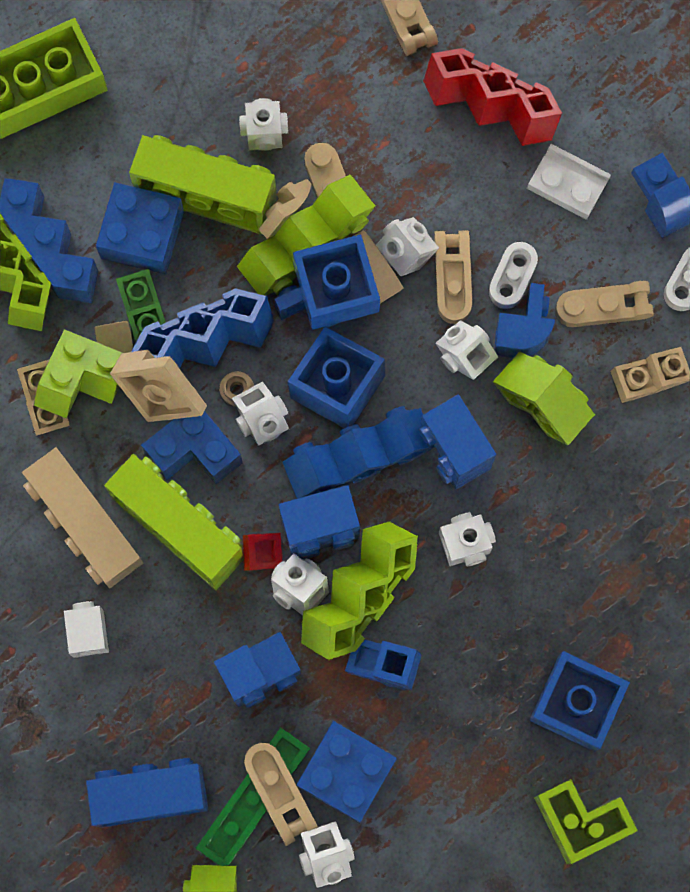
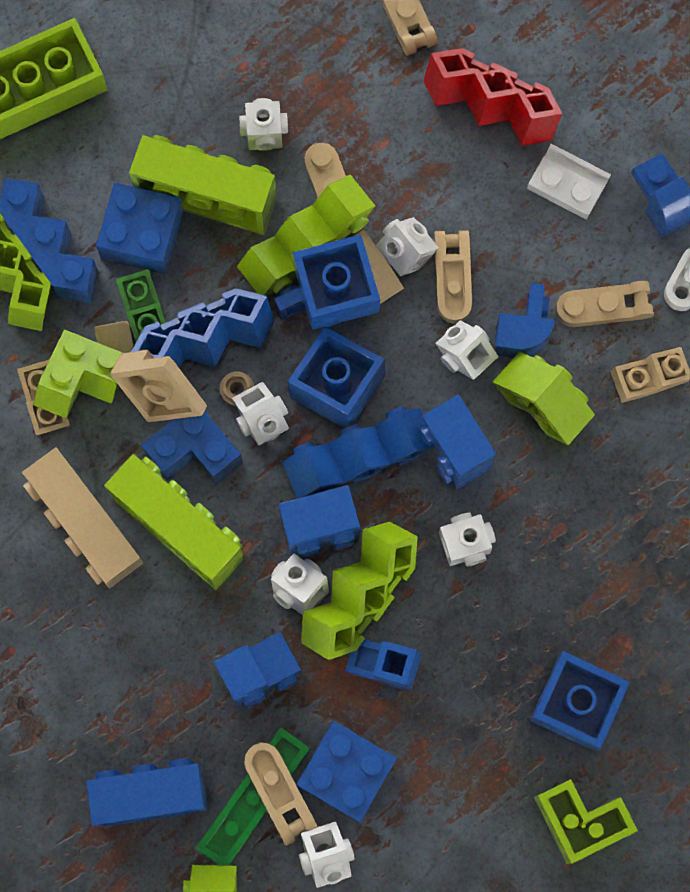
(86, 630): white brick -> none
(262, 551): red plate -> none
(290, 199): tan slope -> none
(512, 276): white plate -> none

